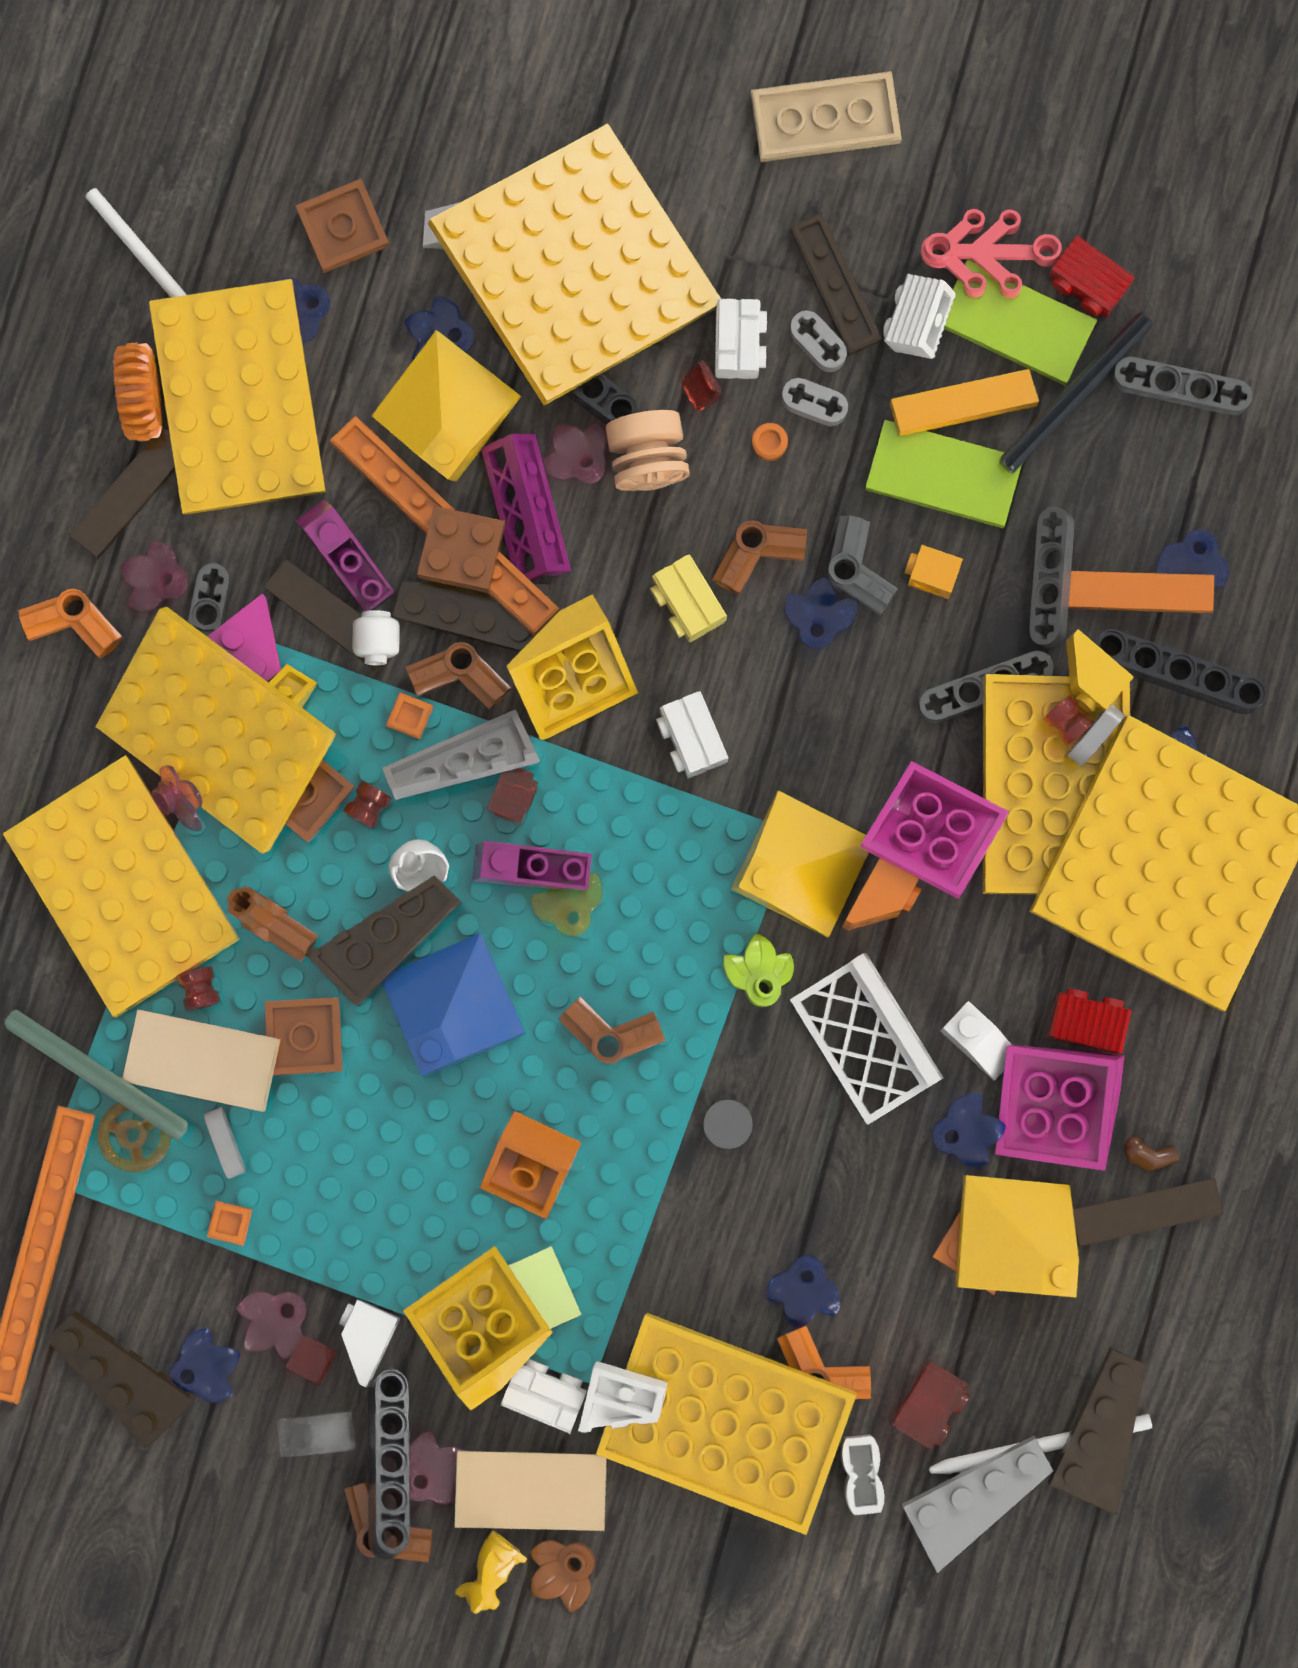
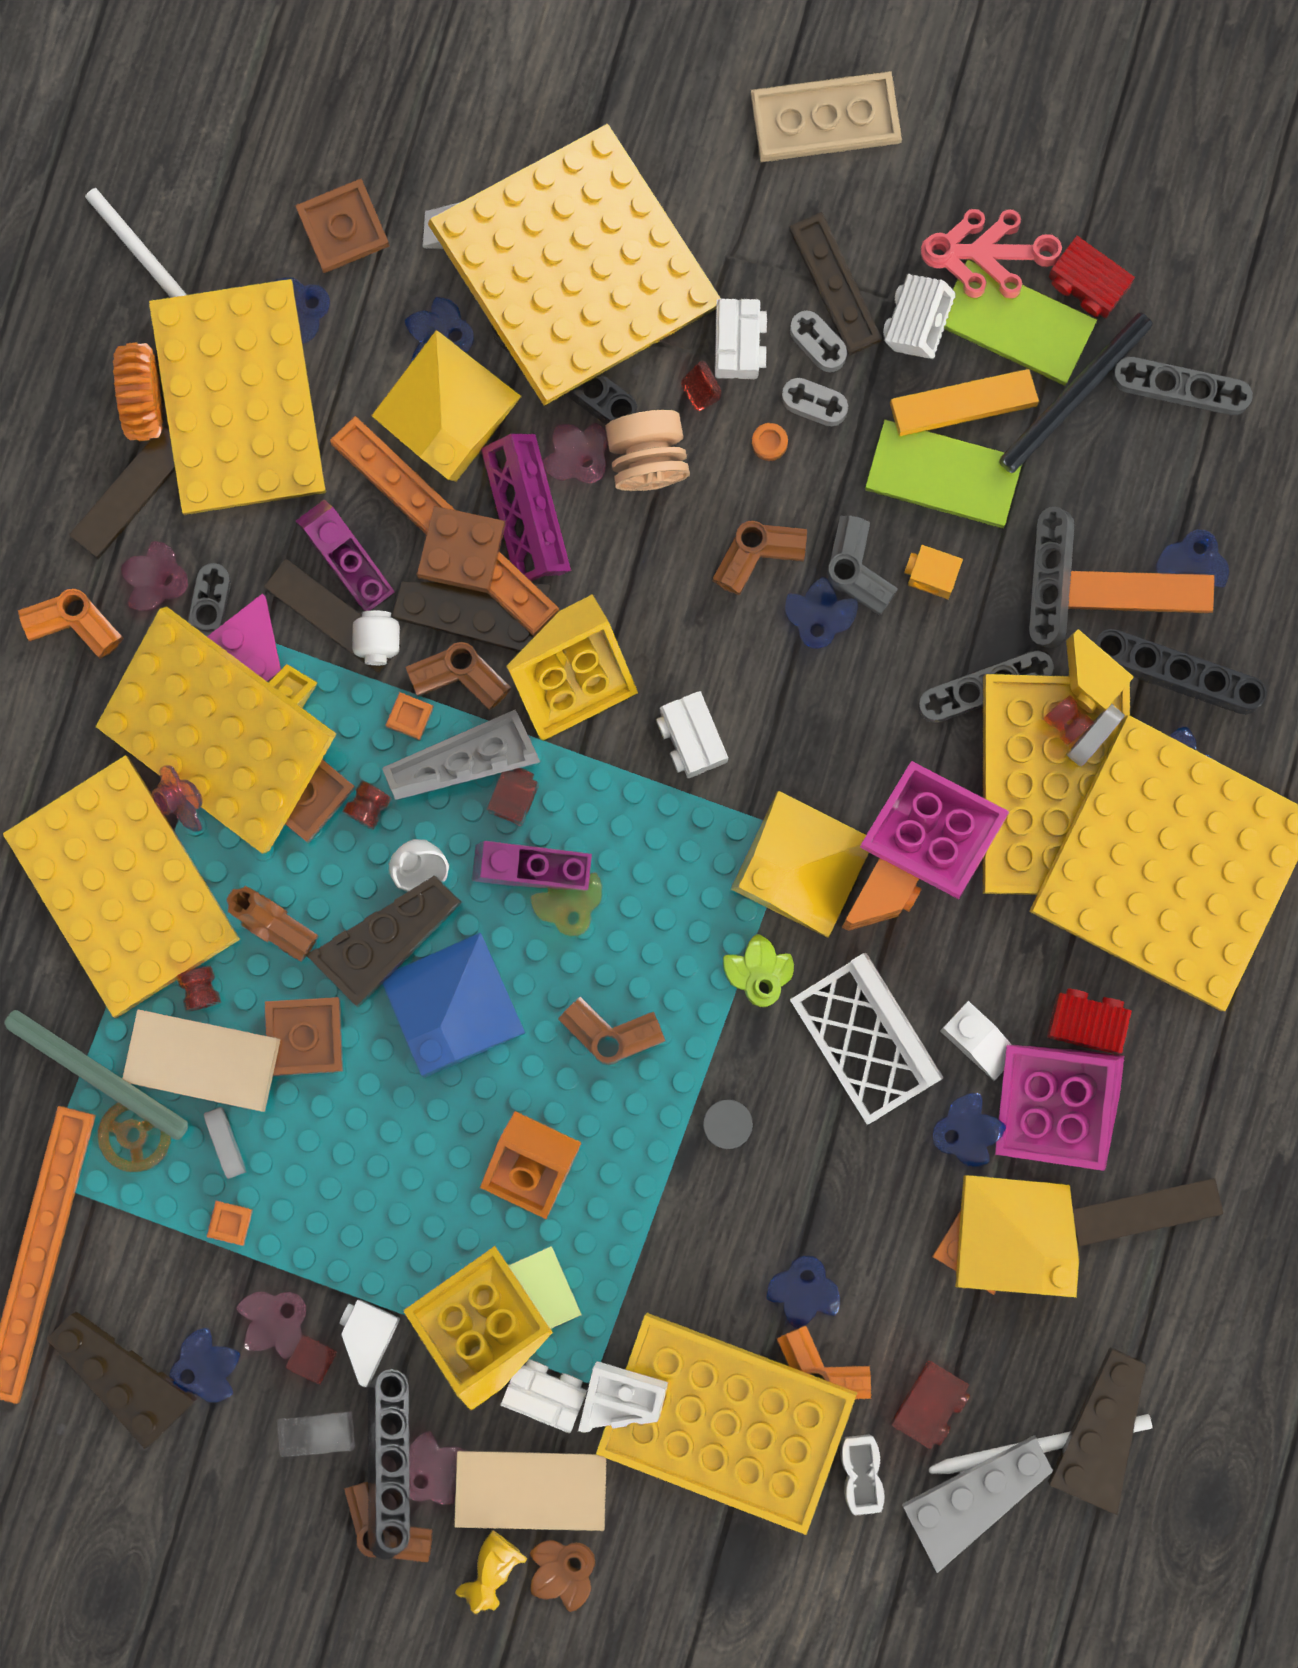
(688, 599): light yellow brick -> none
(1147, 1158): reddish brown arm -> none

